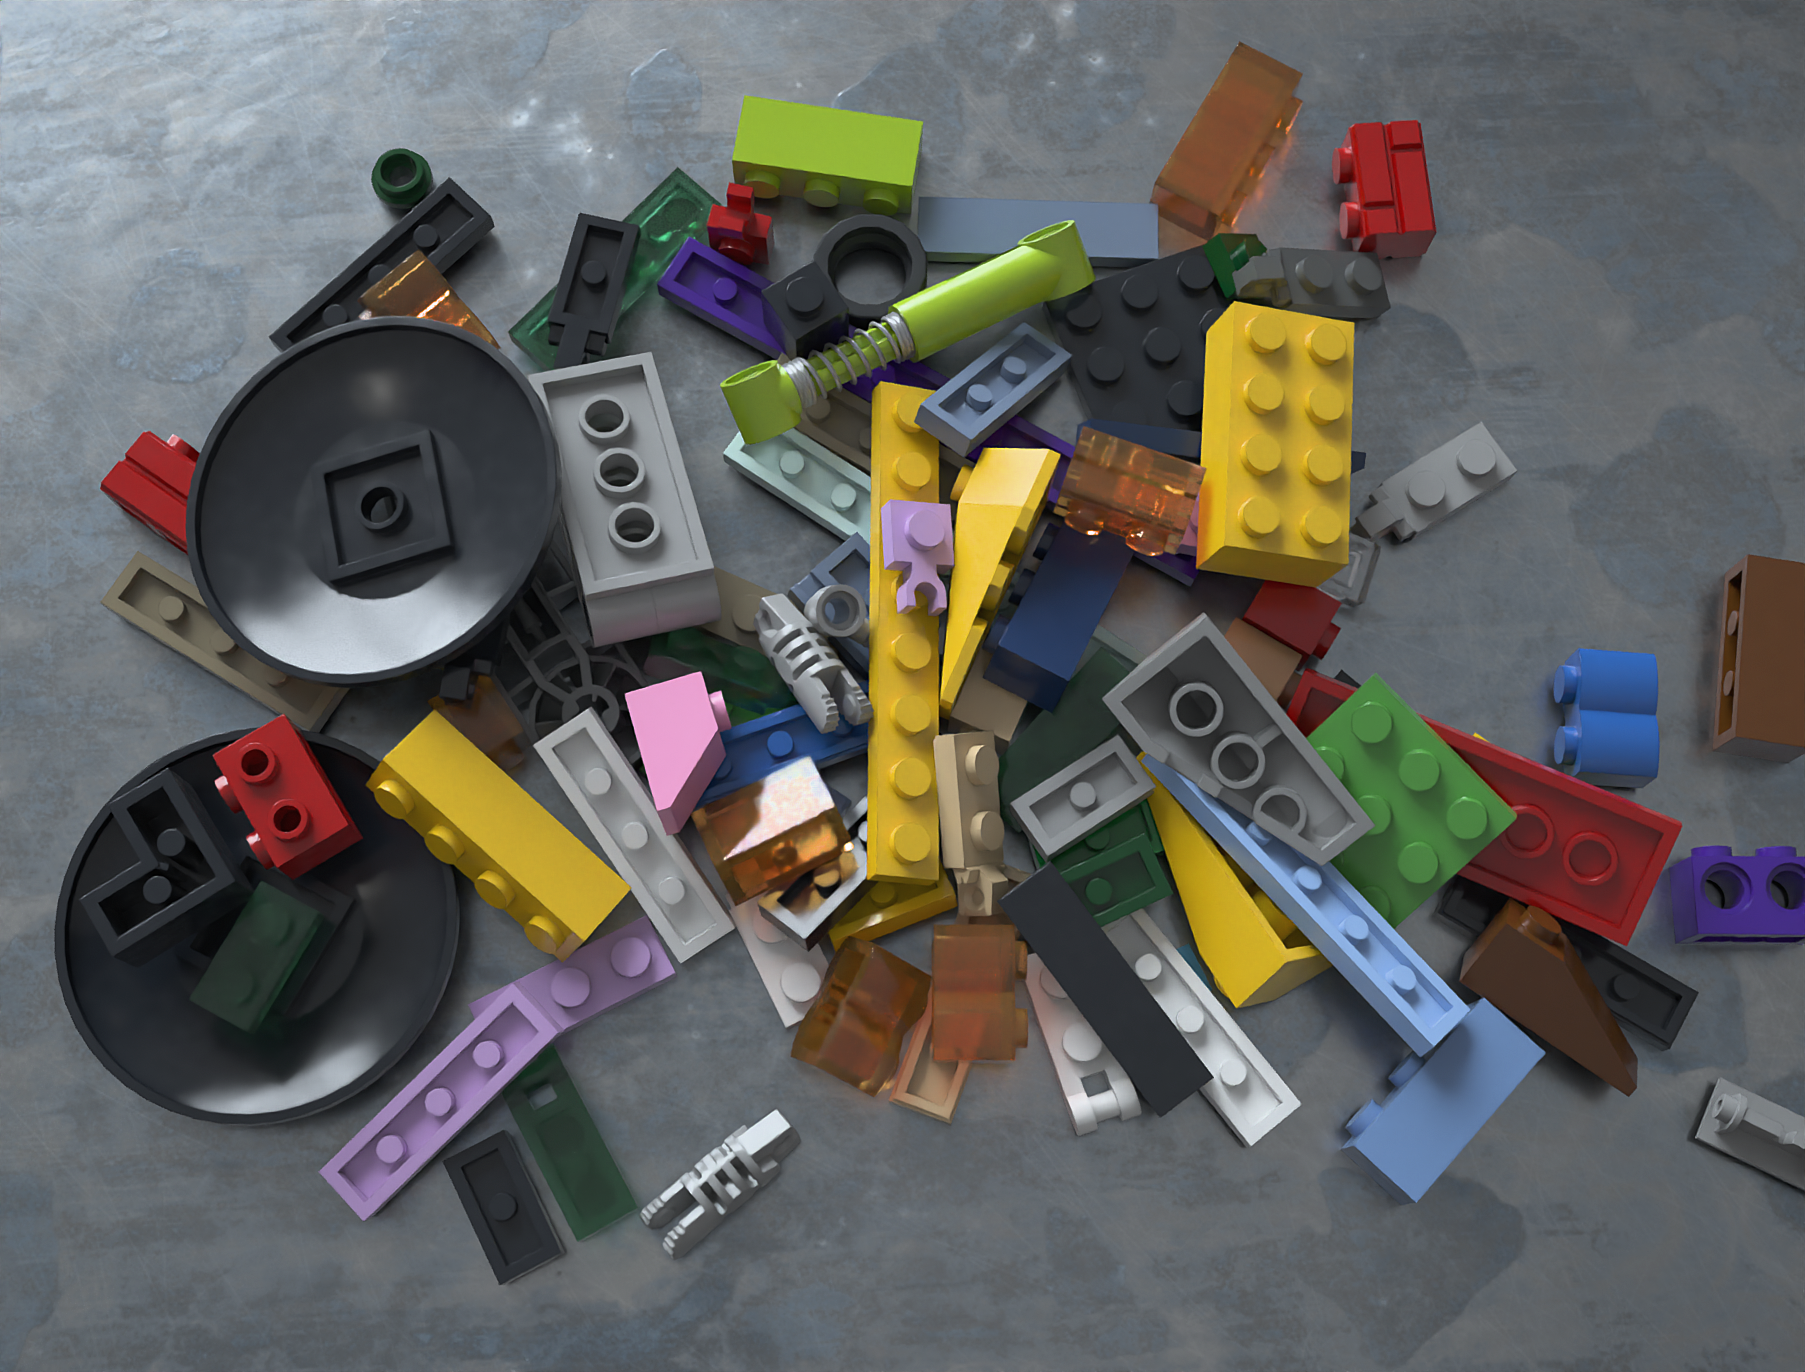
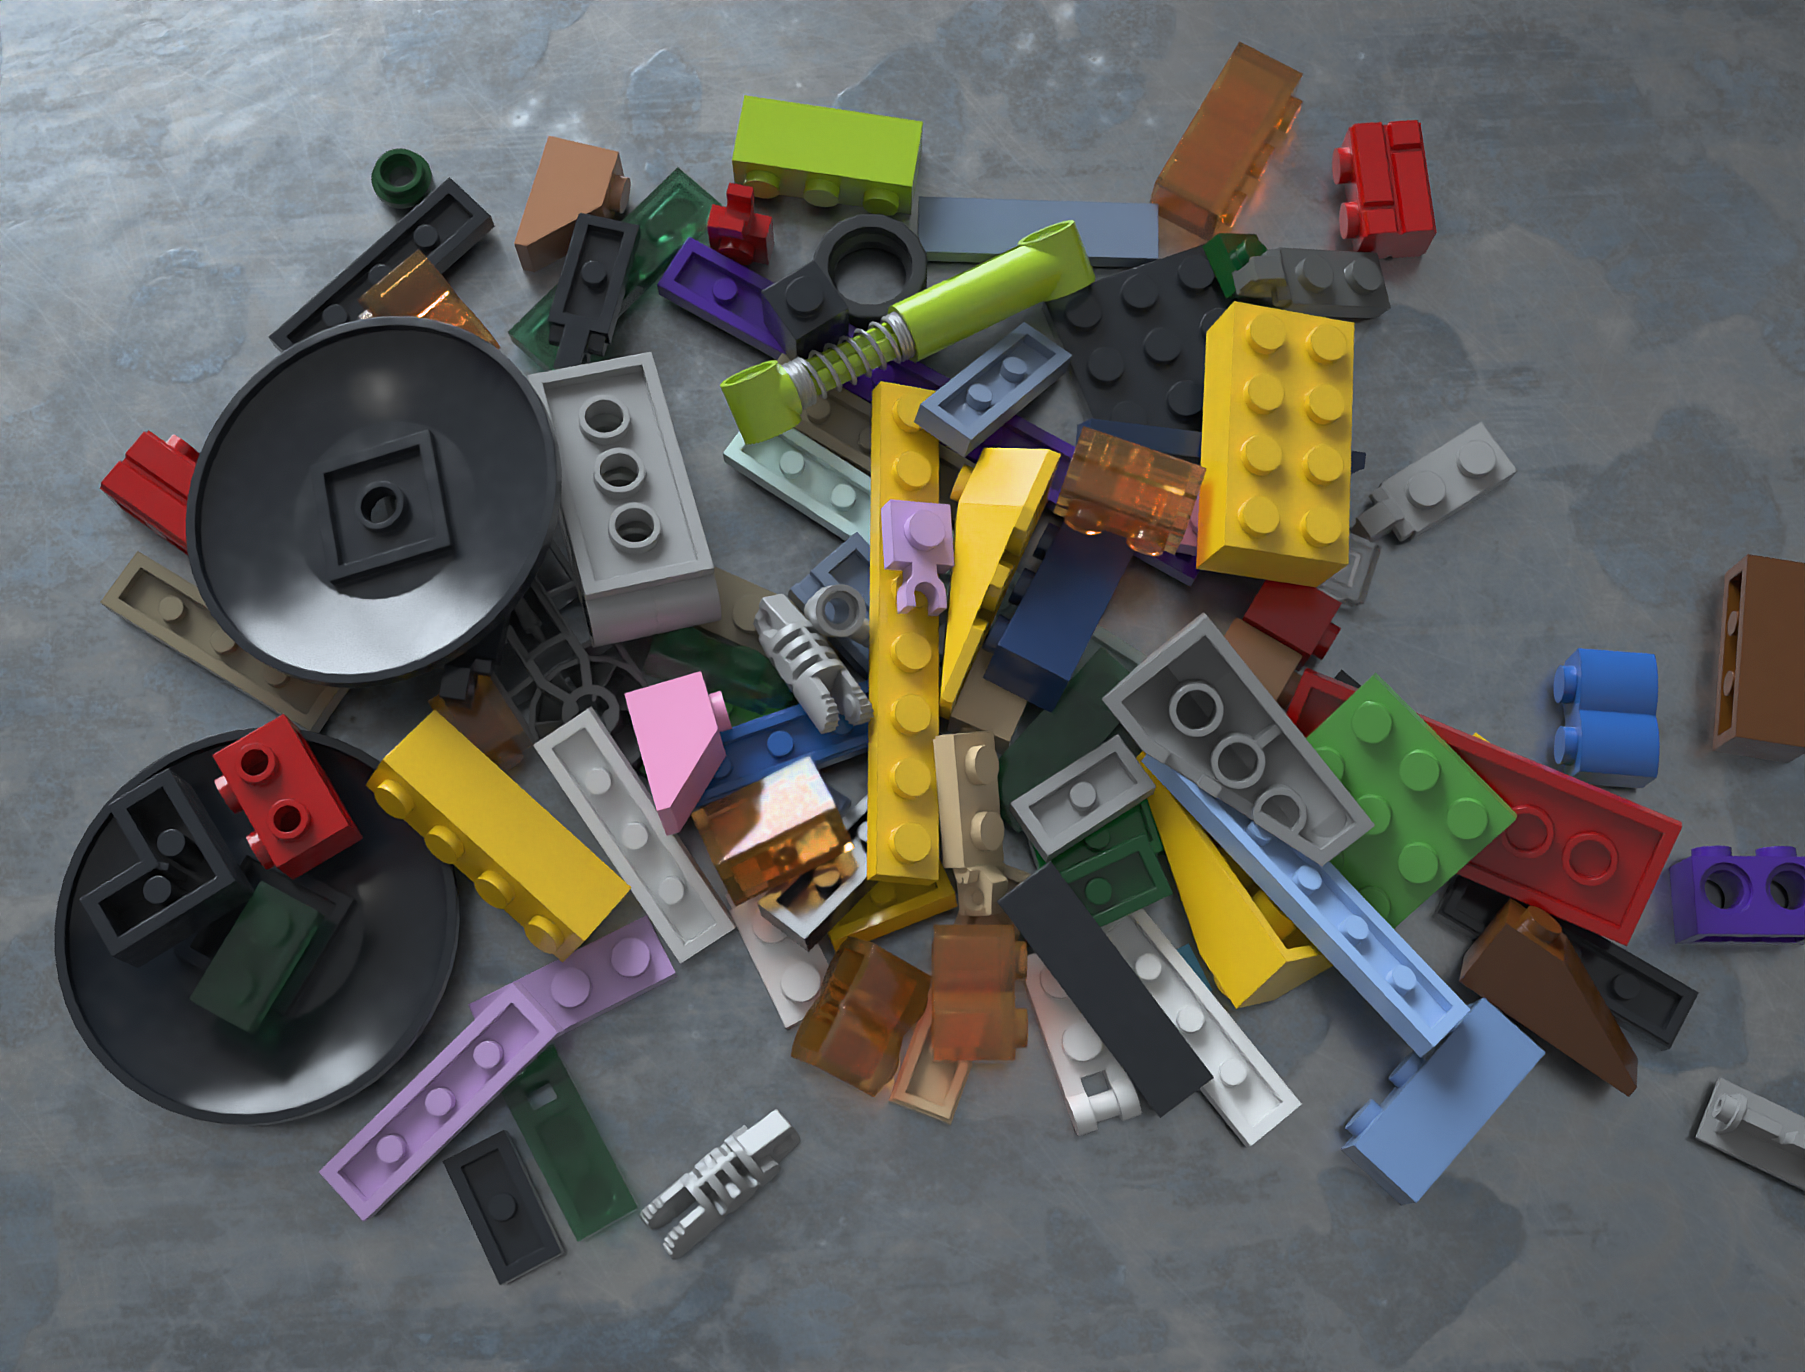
(568, 182): none -> nougat slope

